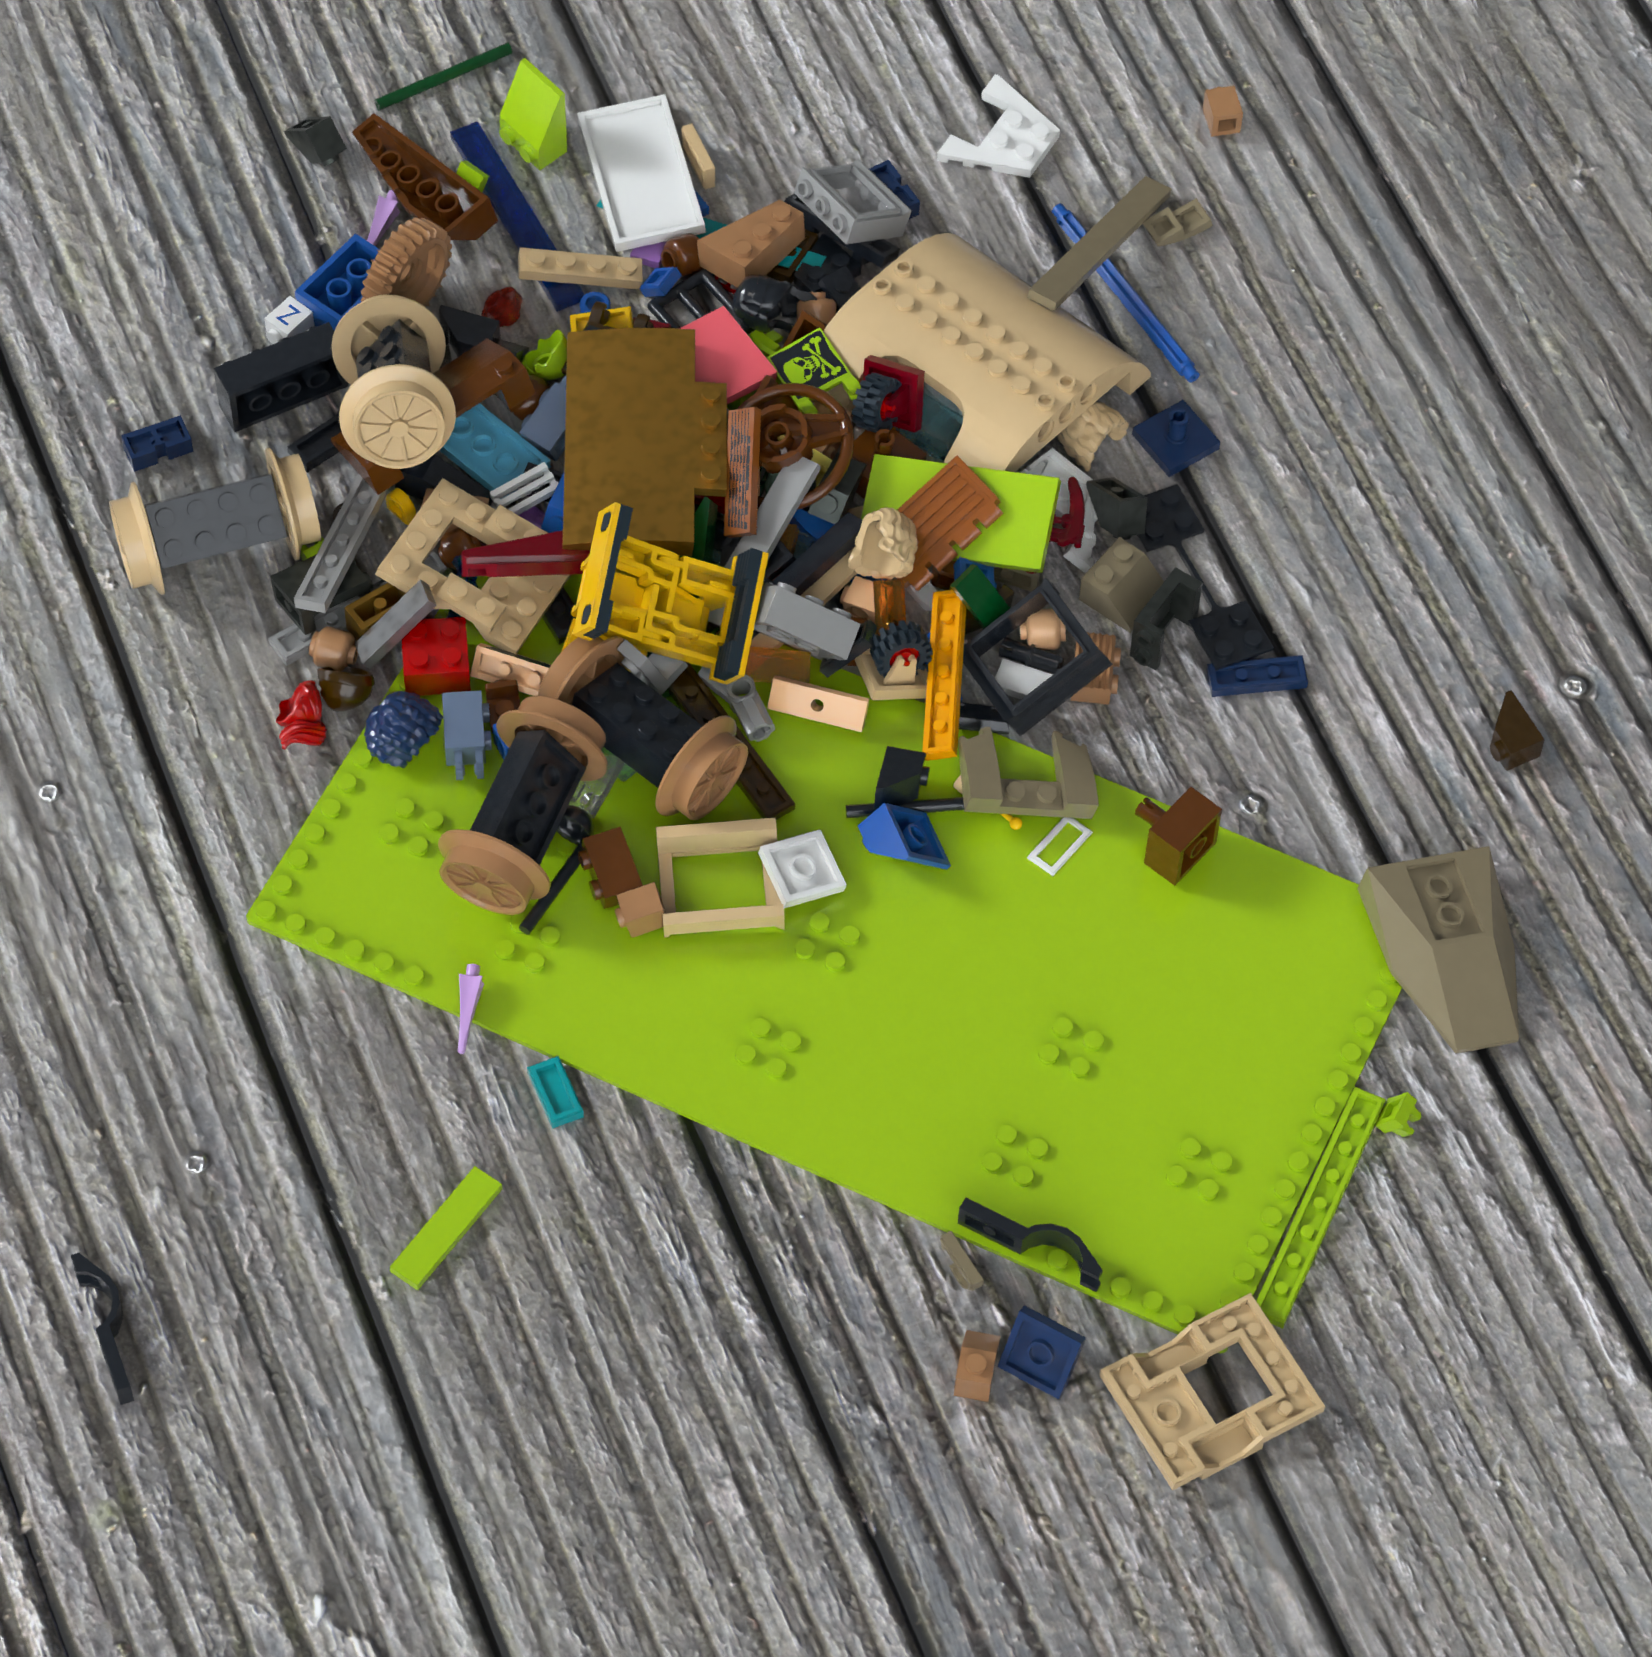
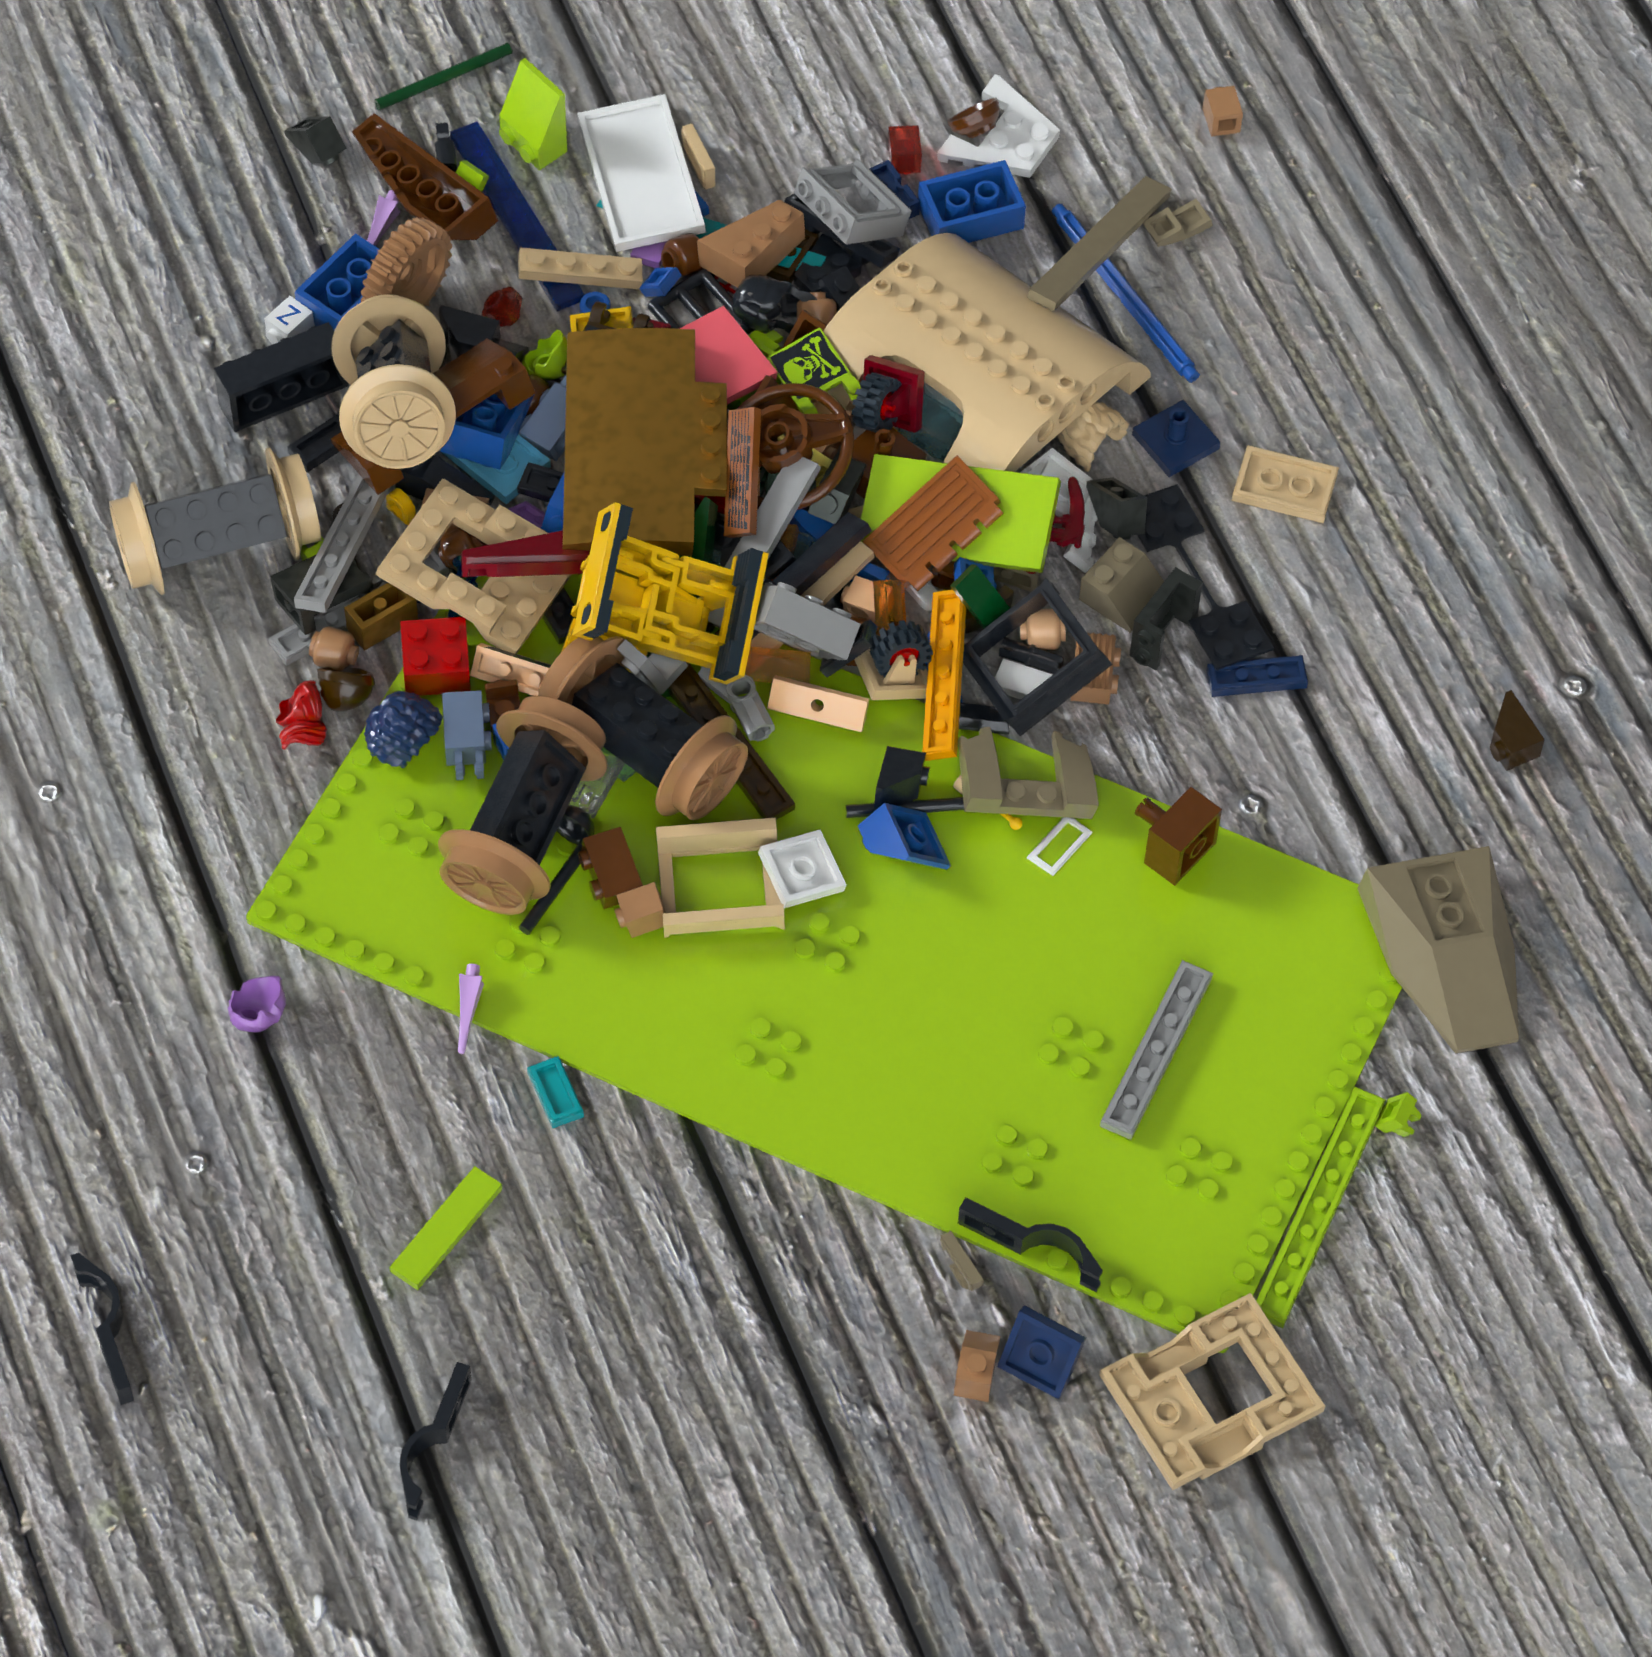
(157, 441): dark blue piece -> none
(257, 1004): none -> medium lavender hair
(395, 624): flat silver tile -> none
(433, 1434): none -> black piece
(445, 147): none -> black bar
(487, 432): none -> blue slope
(523, 479): white tile -> none
(884, 545): tan hair -> none
(905, 148): none -> clear red brick
(973, 203): none -> blue brick
(976, 119): none -> reddish brown piece
(1156, 1050): none -> light grey tile
(1285, 484): none -> tan tile

